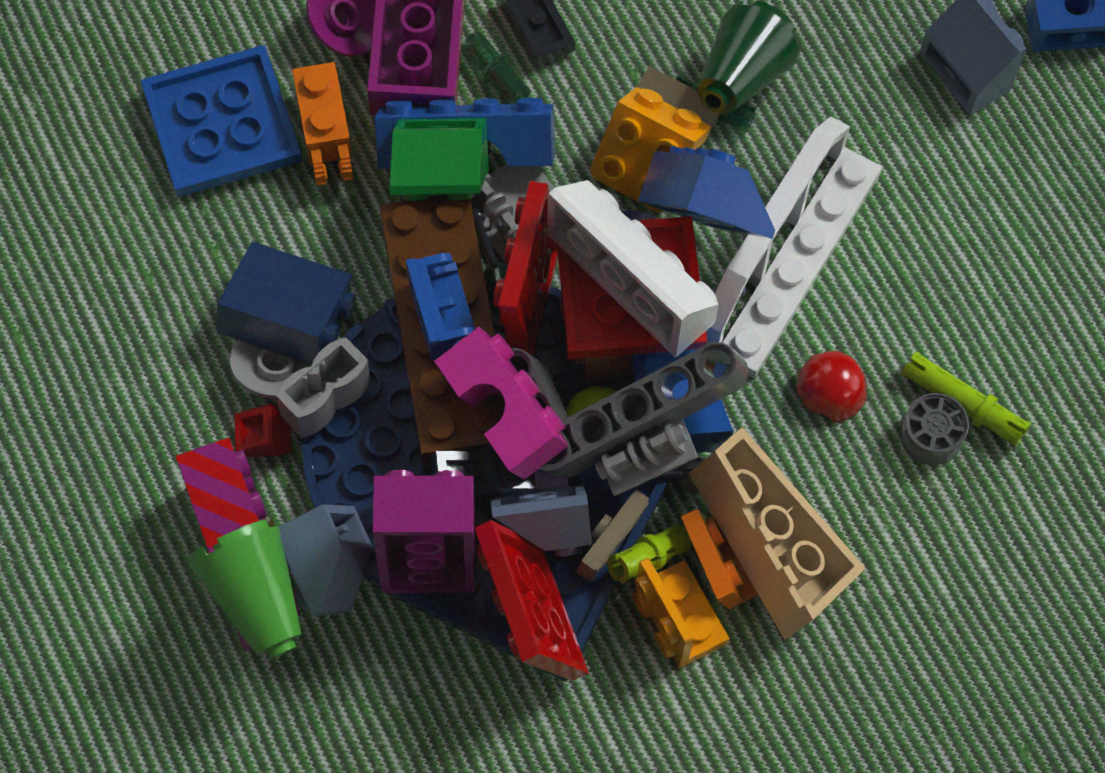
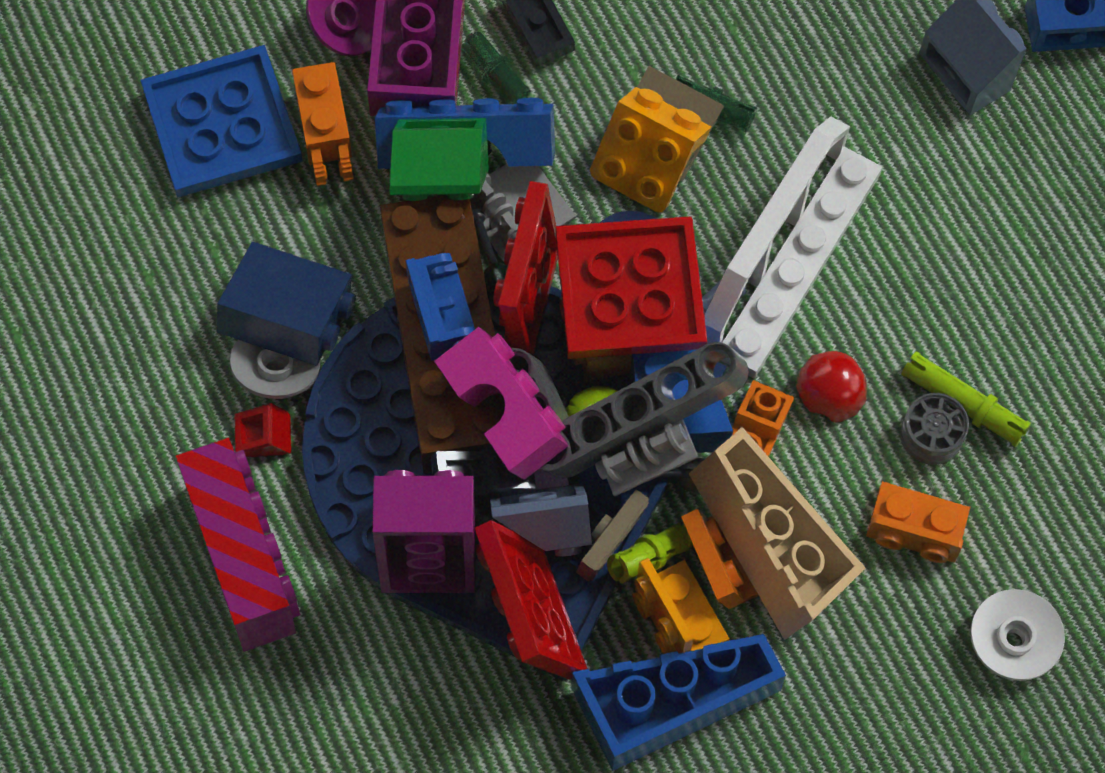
(252, 586): bright green cone -> none
(315, 392): light grey brick -> none
(326, 557): sand blue slope -> none
(630, 265): white slope -> none
(668, 697): none -> blue wedge
(707, 189): blue slope -> none
(747, 55): dark green cone -> none
(763, 414): none -> orange slope
(918, 523): none -> orange bracket
(1026, 616): none -> white dish

